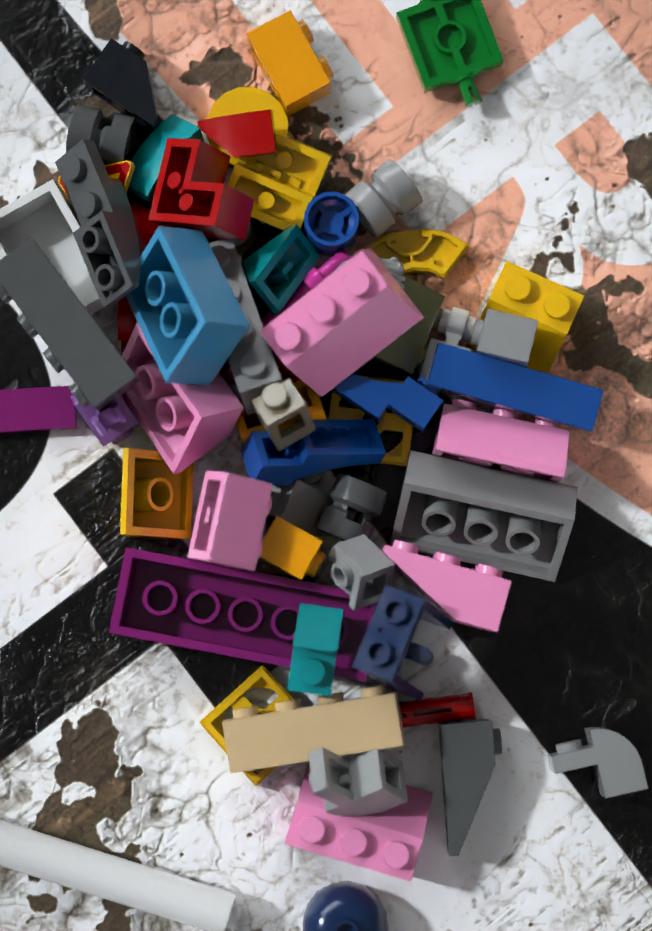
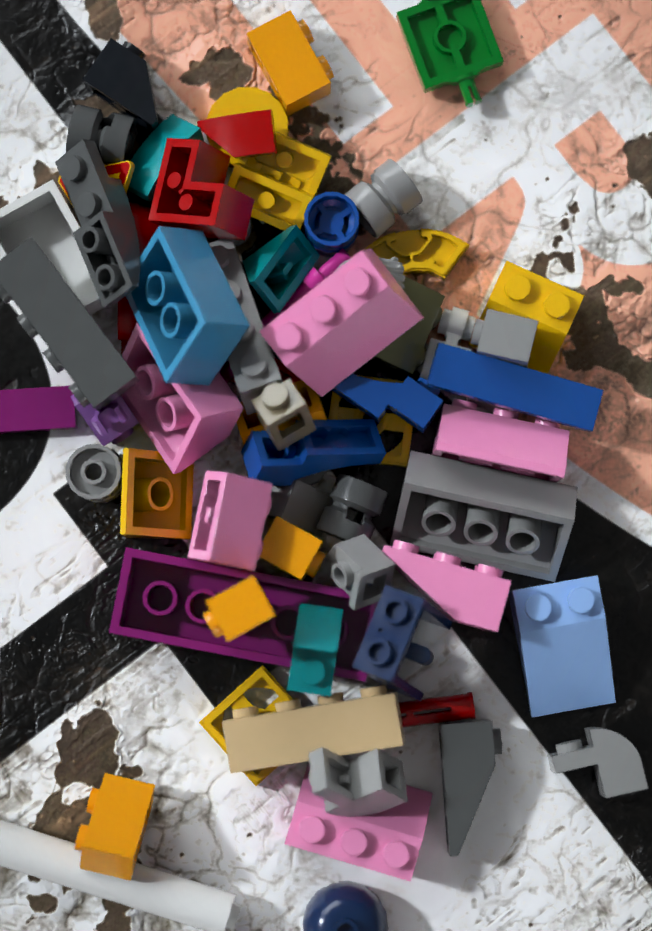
(95, 473): none -> light grey wheel
(115, 827): none -> light orange brick
(239, 609): none -> light orange brick
(563, 645): none -> light blue slope

